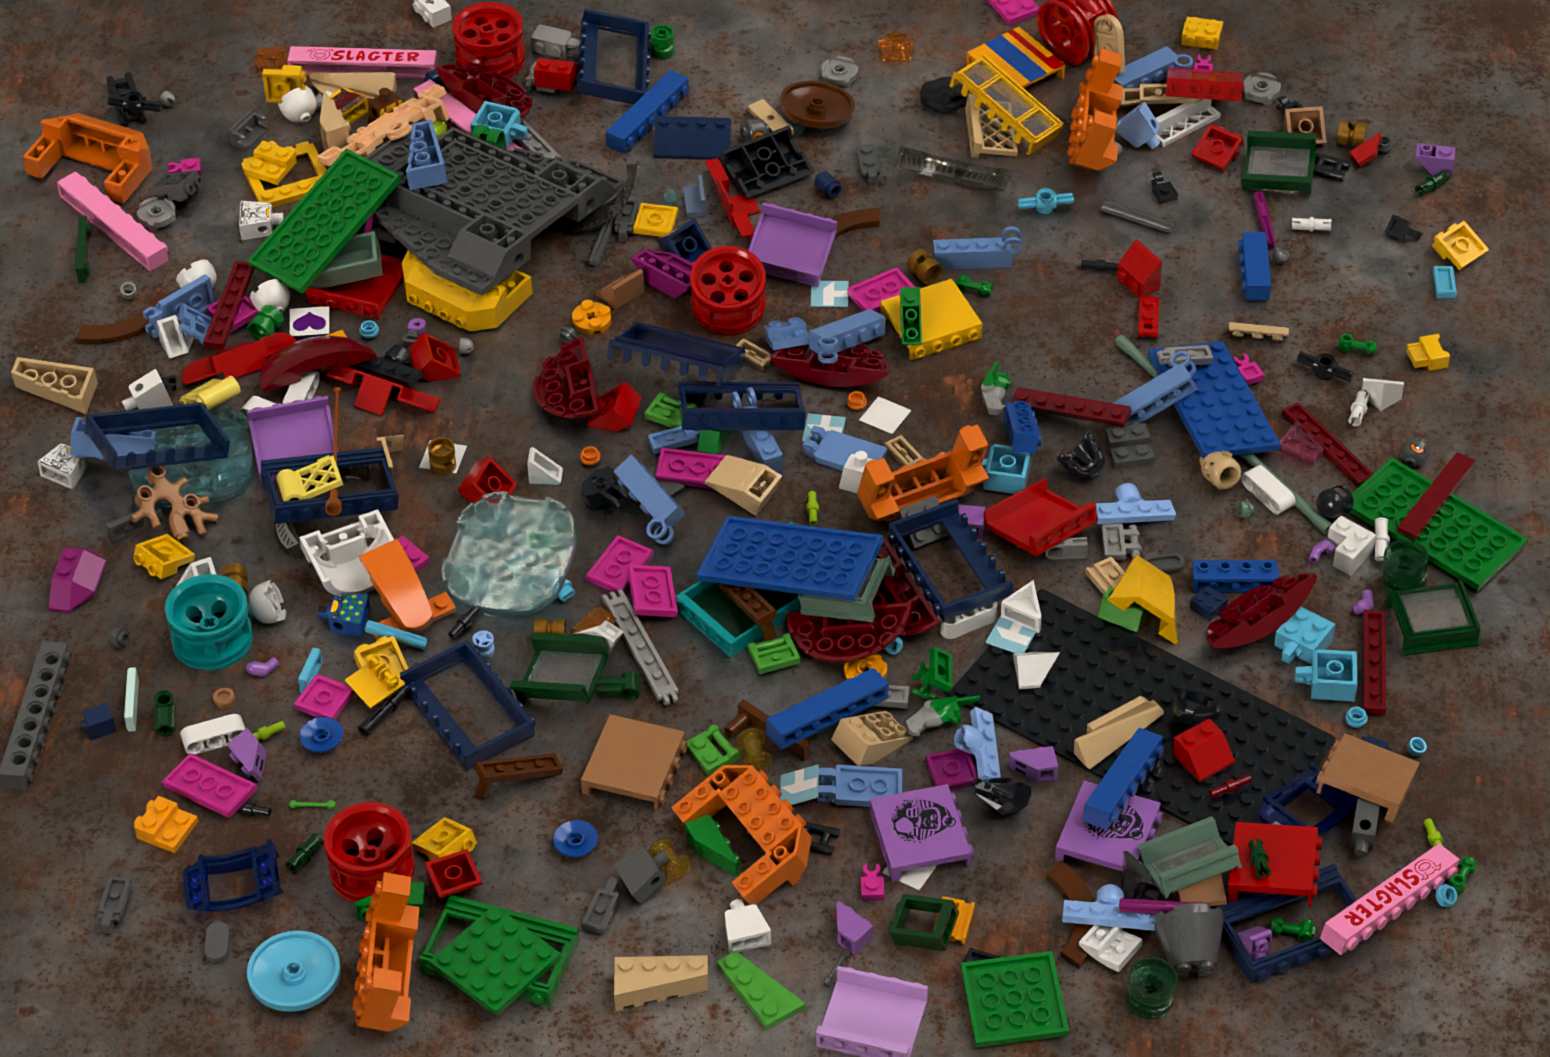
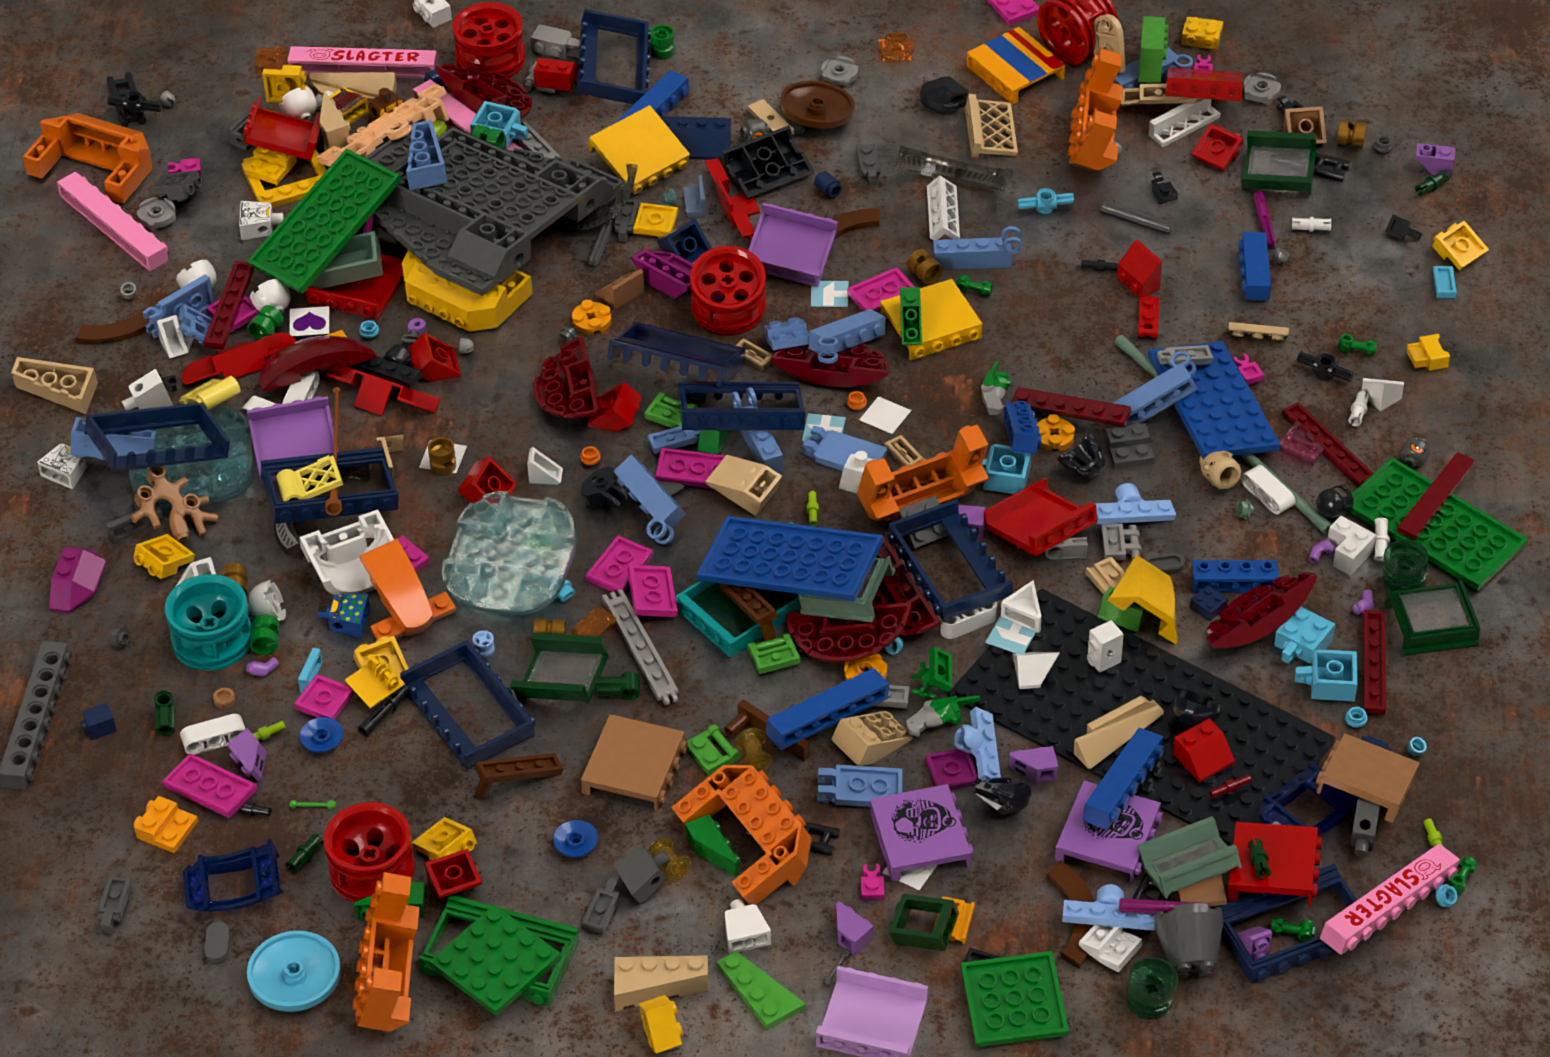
(82, 264): dark green plate -> none
(131, 699): light aqua tile -> none
(264, 634): none -> green wheel
(281, 132): none -> red panel
(401, 636): medium azure axle -> none
(463, 622): black bar -> none
(606, 630): white slope -> none
(640, 141): none -> yellow panel
(661, 1024): none -> yellow brick
(800, 785): medium azure sticker -> none
(938, 207): none -> white fence
(1009, 102): yellow window -> none
(1057, 425): none -> light orange plate
(1105, 646): none -> white brick
(1132, 872): clear smoke slope -> none
(1139, 127): light blue torso -> none
(1153, 49): none -> bright green wedge
(1366, 150): red tile -> none

